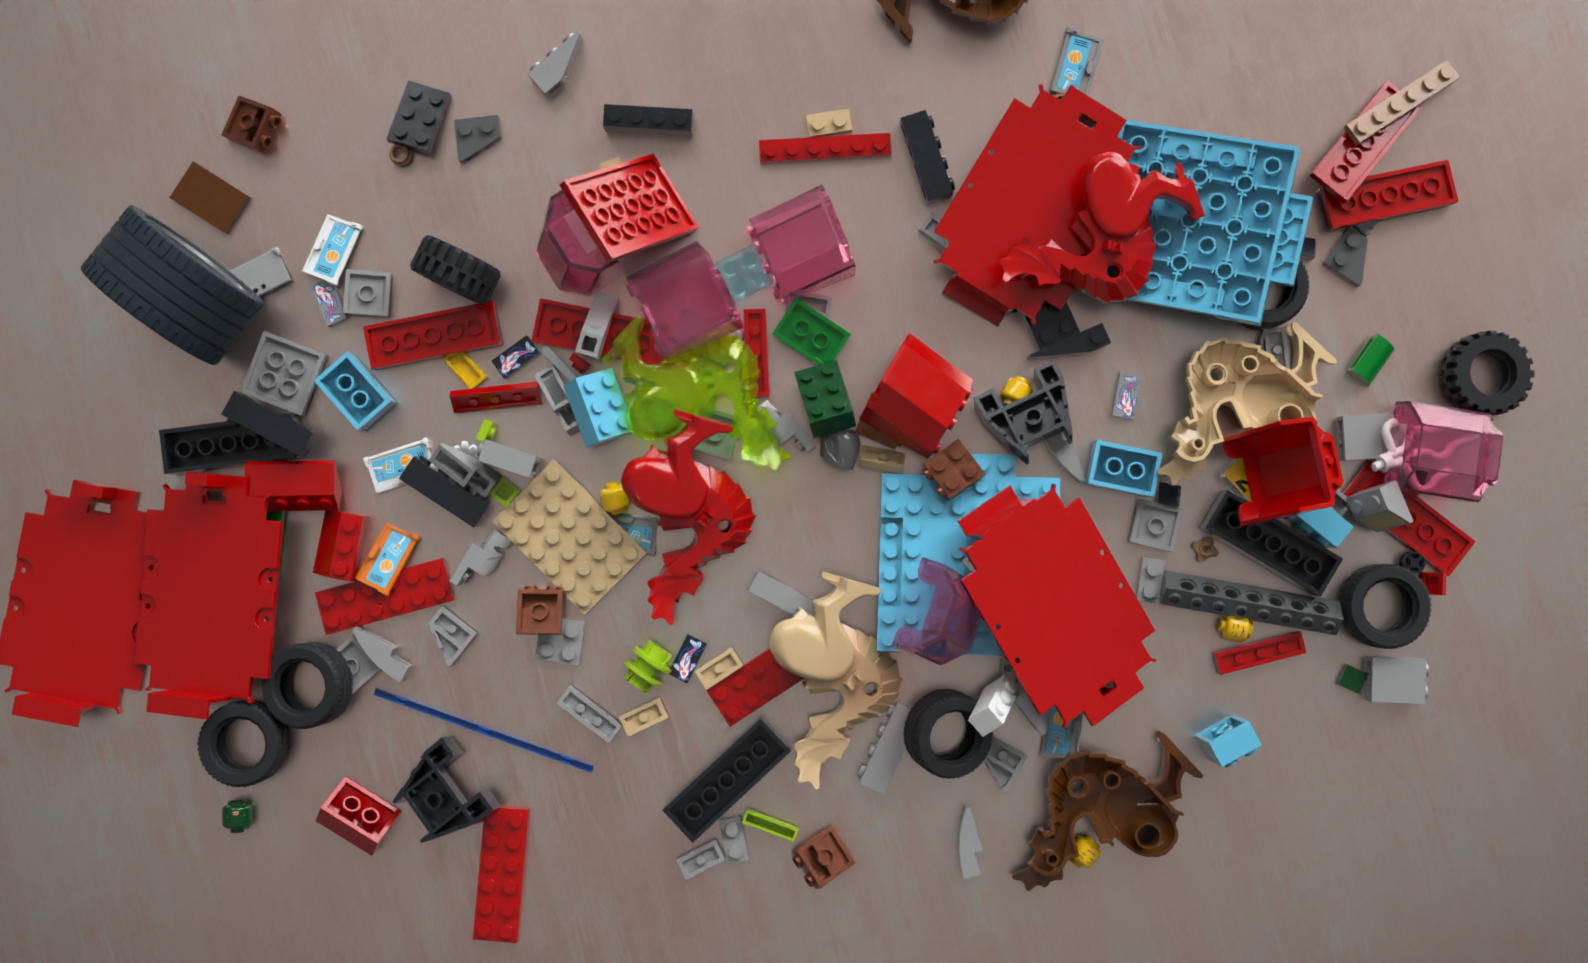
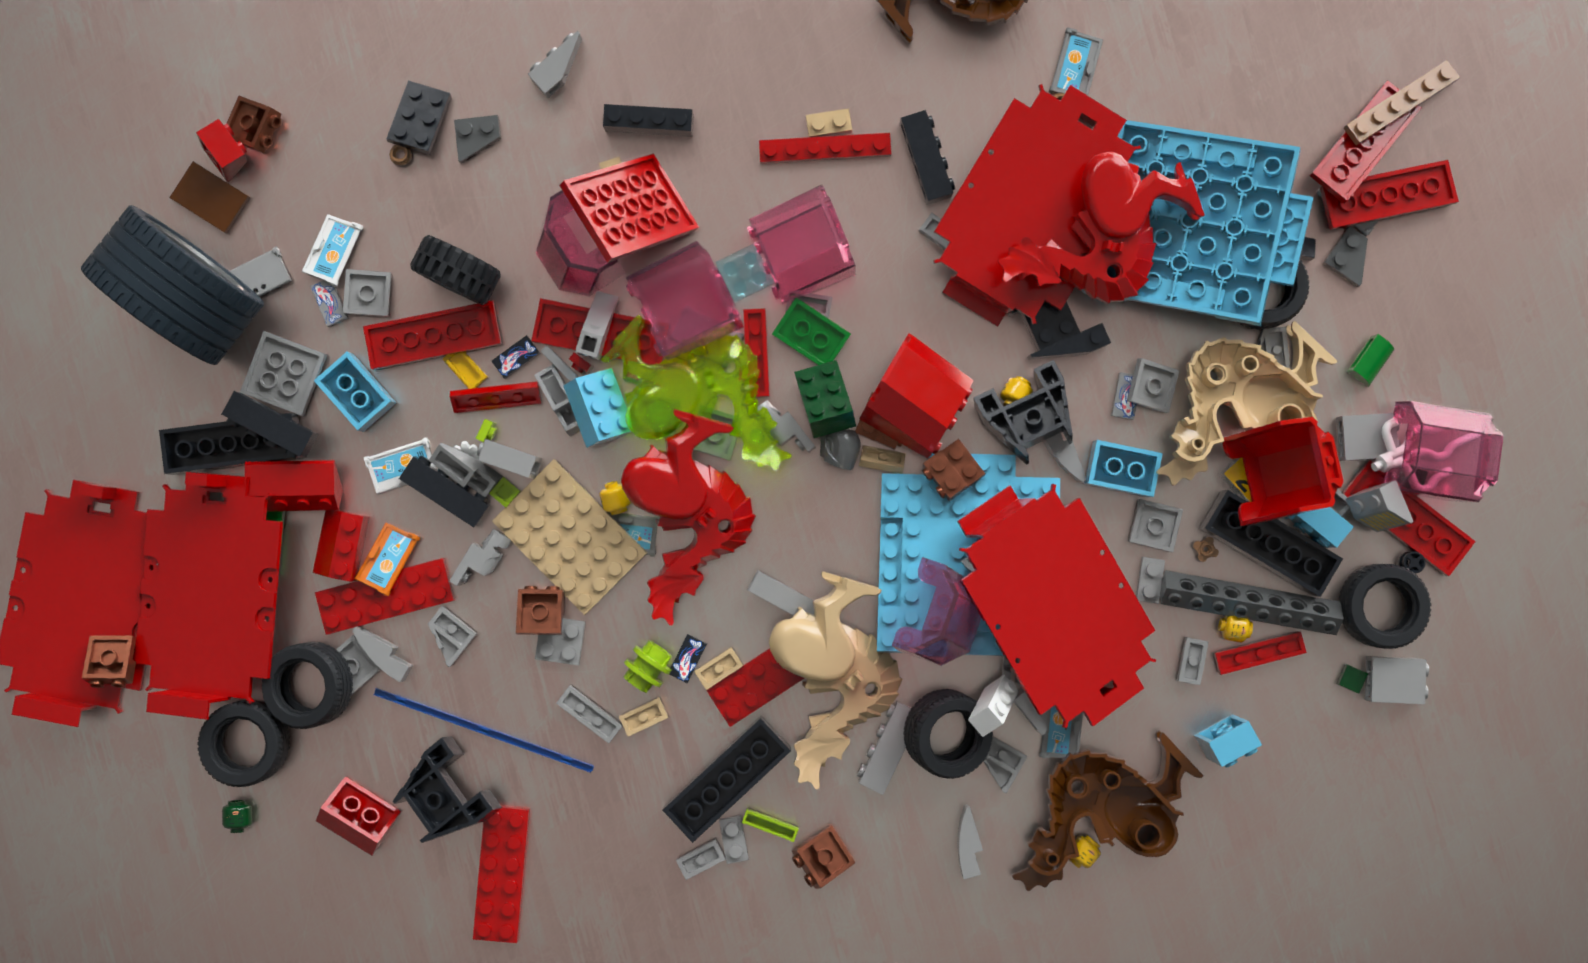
(109, 661): none -> copper plate
(222, 148): none -> red slope
(1153, 385): none -> light grey plate
(1168, 494): black slope -> none
(1192, 661): none -> light grey plate
(1434, 582): red plate -> none
(1512, 361): black tyre -> none

